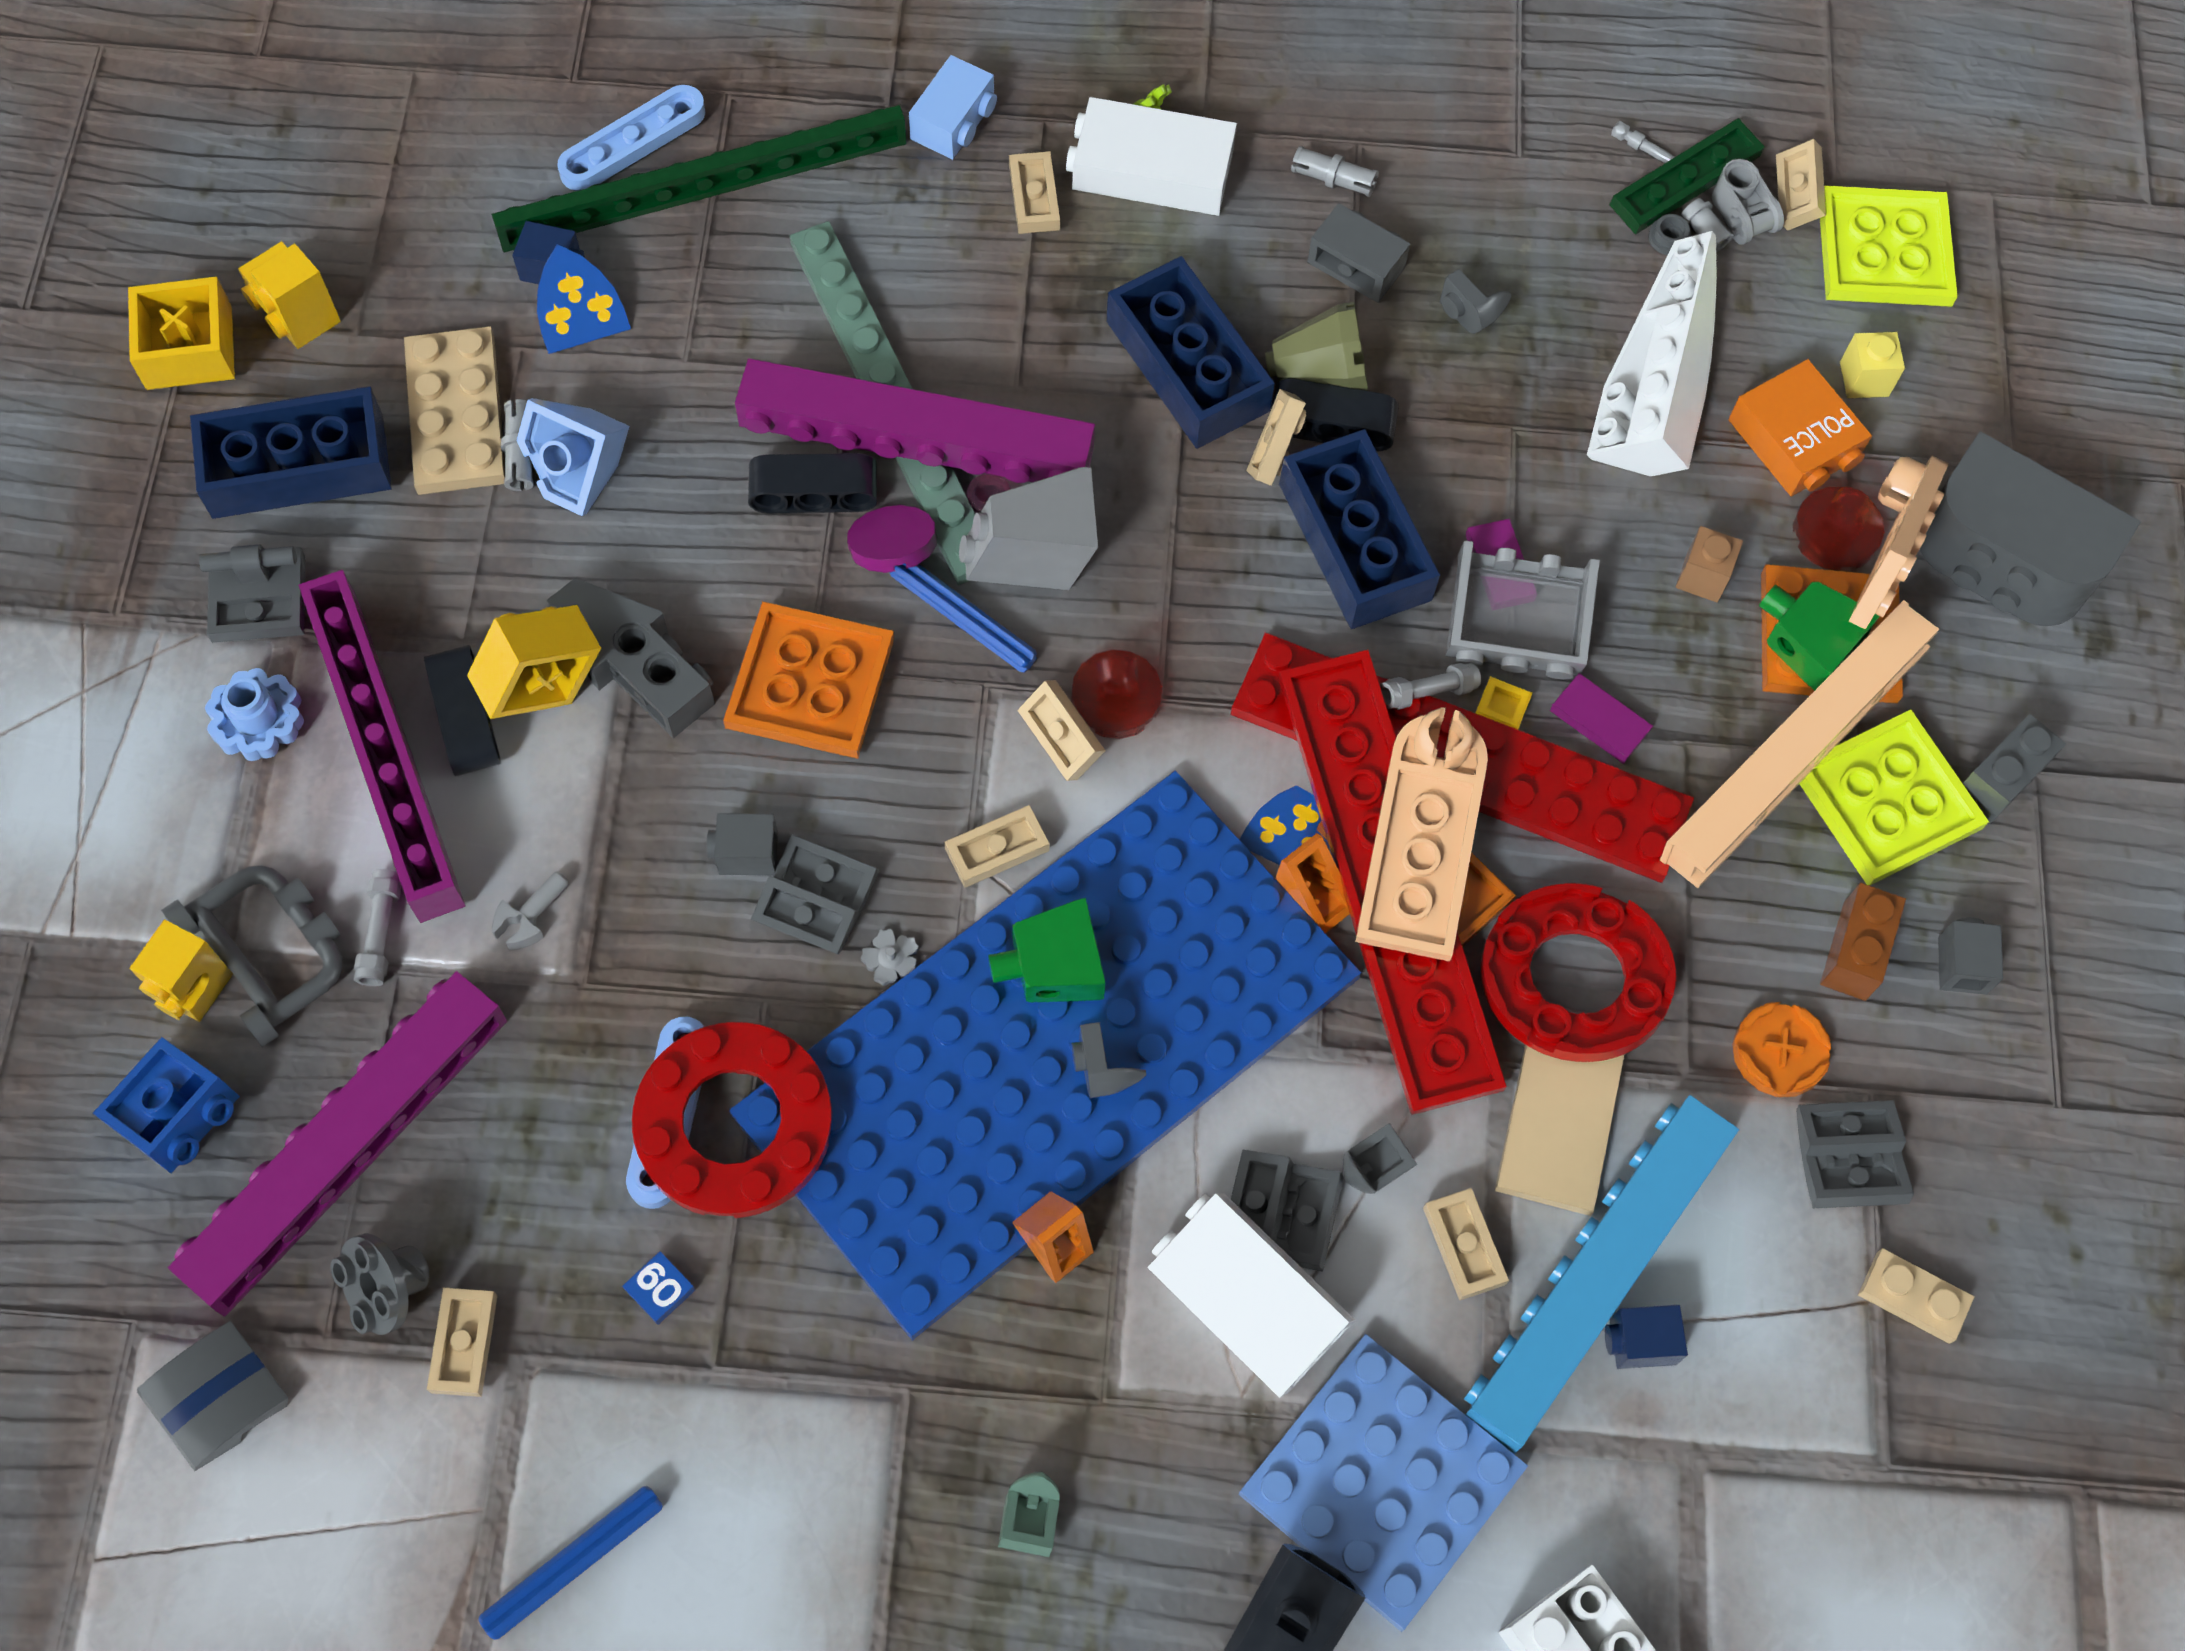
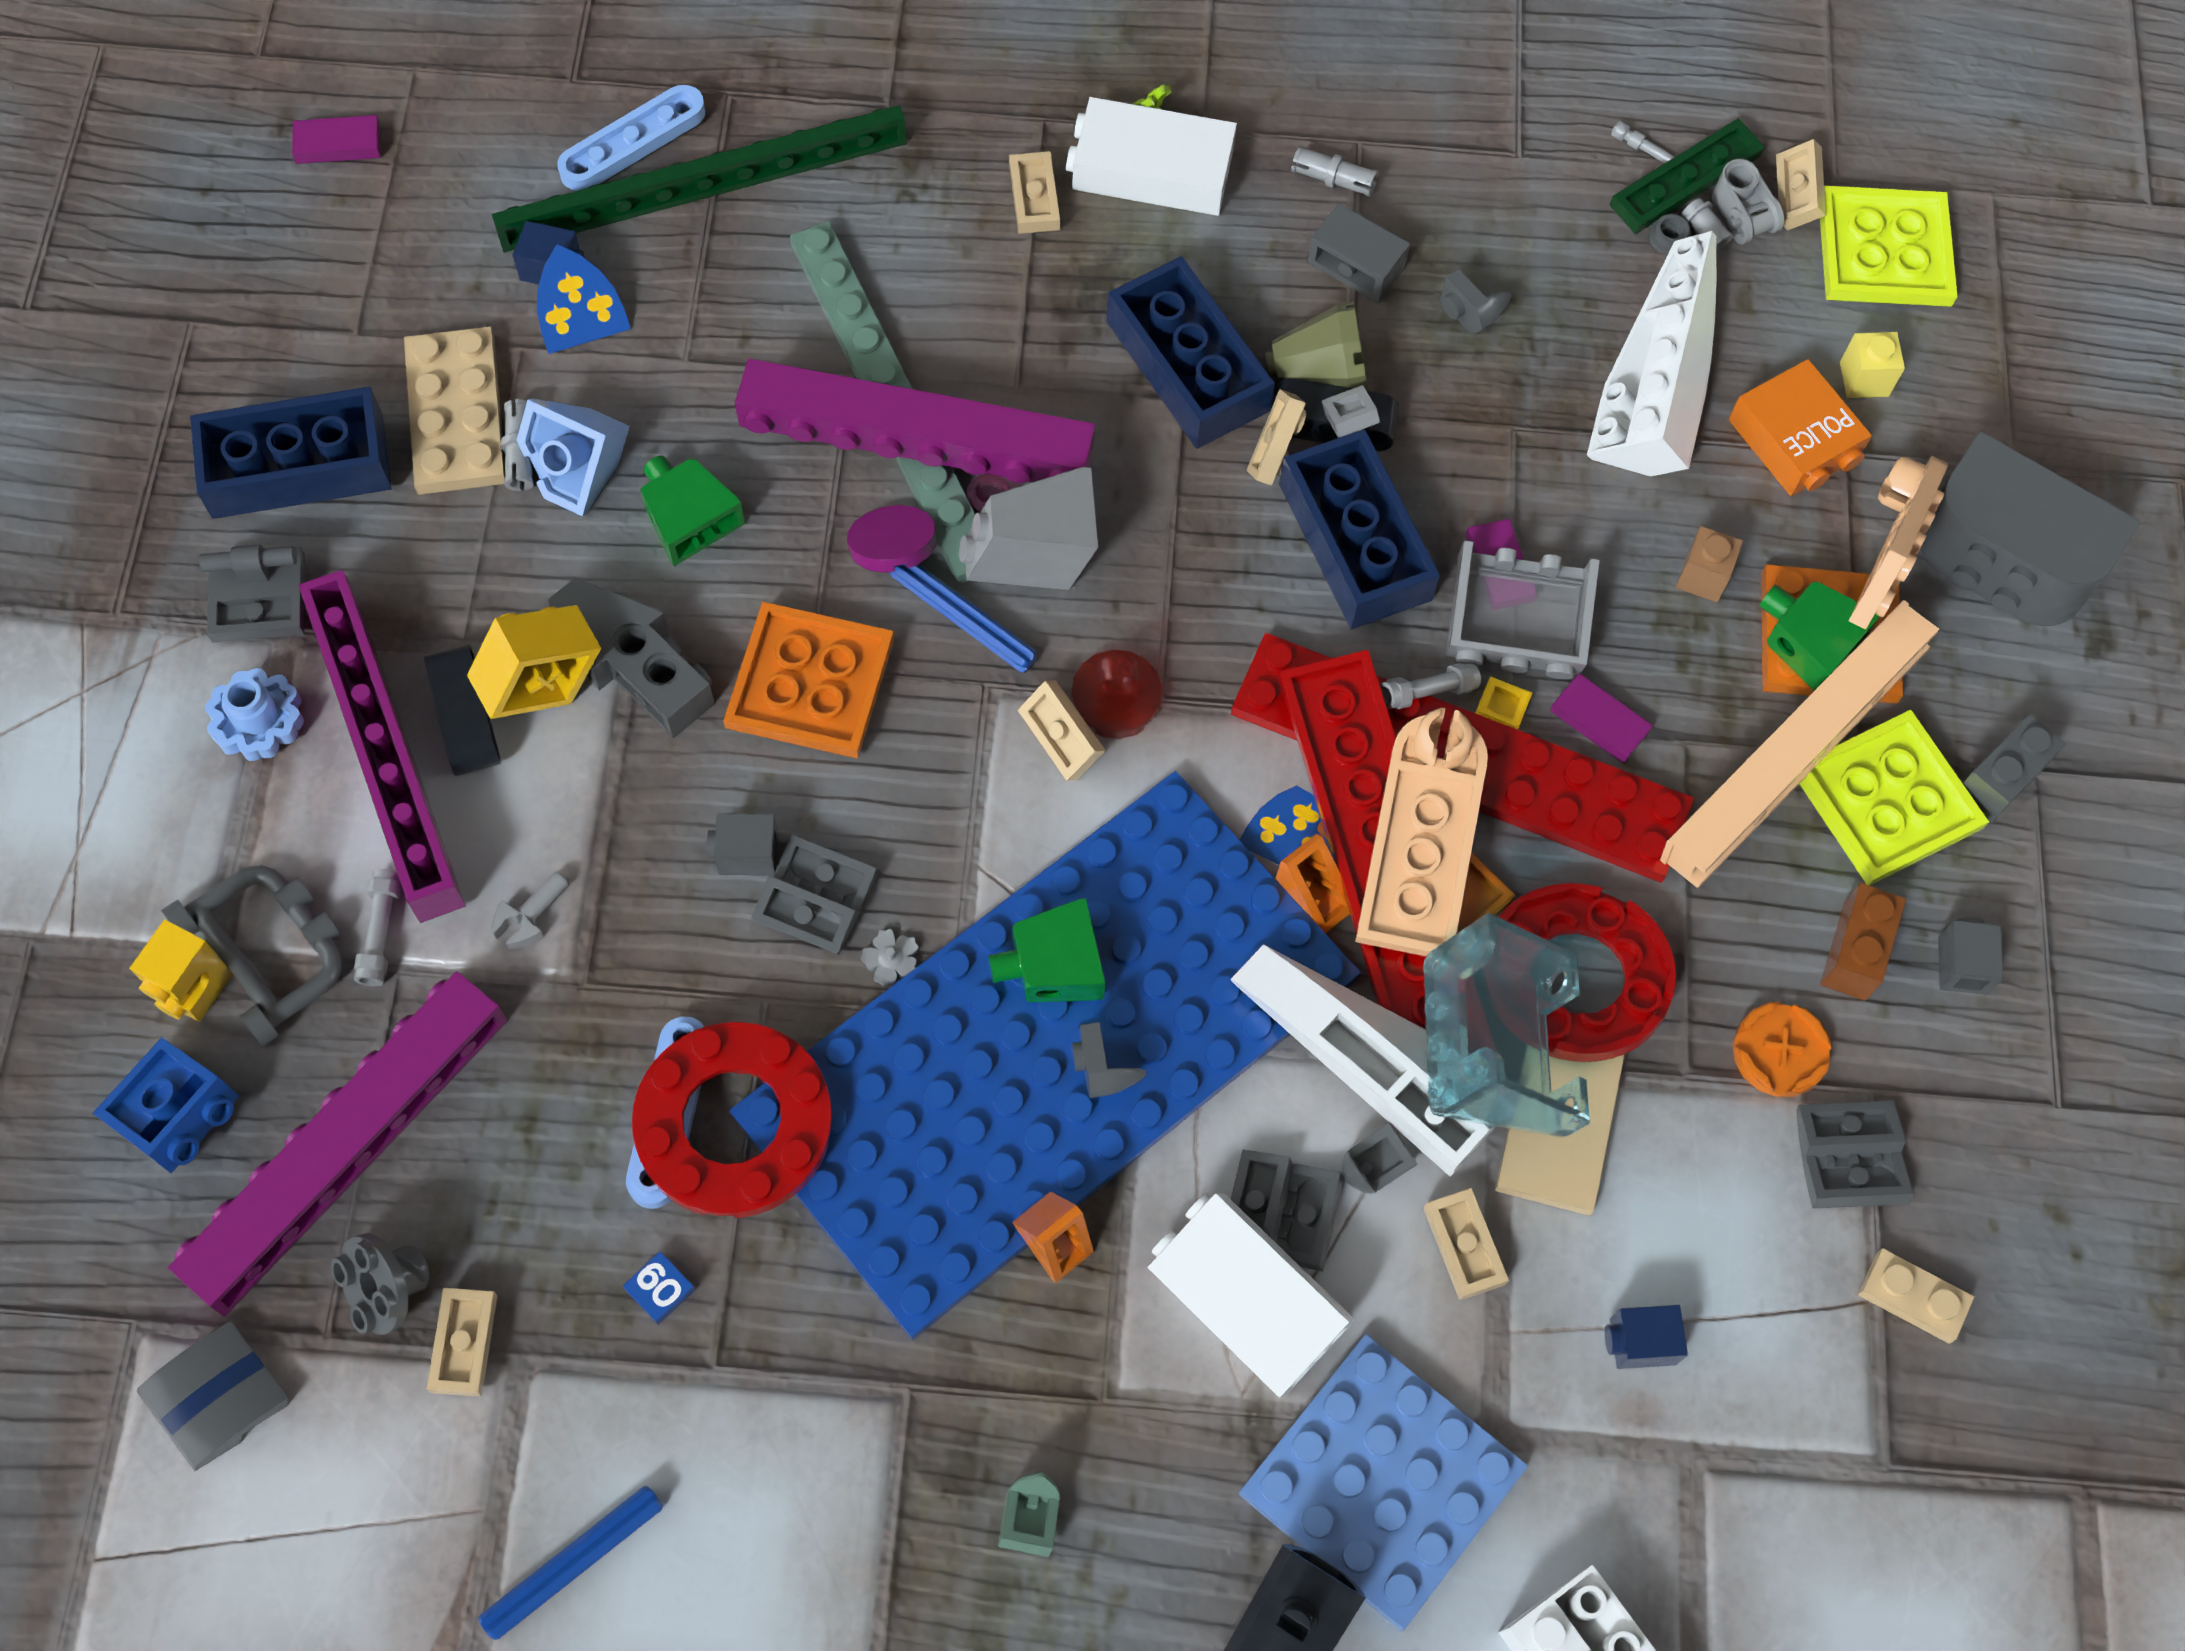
(181, 333): yellow brick -> none
(290, 294): yellow brick -> none
(336, 139): none -> magenta tile
(688, 507): none -> green torso
(812, 483): black beam -> none
(952, 107): light blue brick -> none
(997, 846): tan plate -> none
(1350, 411): none -> light grey plate
(1365, 1047): none -> white wedge
(1490, 1029): none -> clear light blue windscreen
(1600, 1274): dark azure brick -> none
(1838, 528): clear red tile -> none

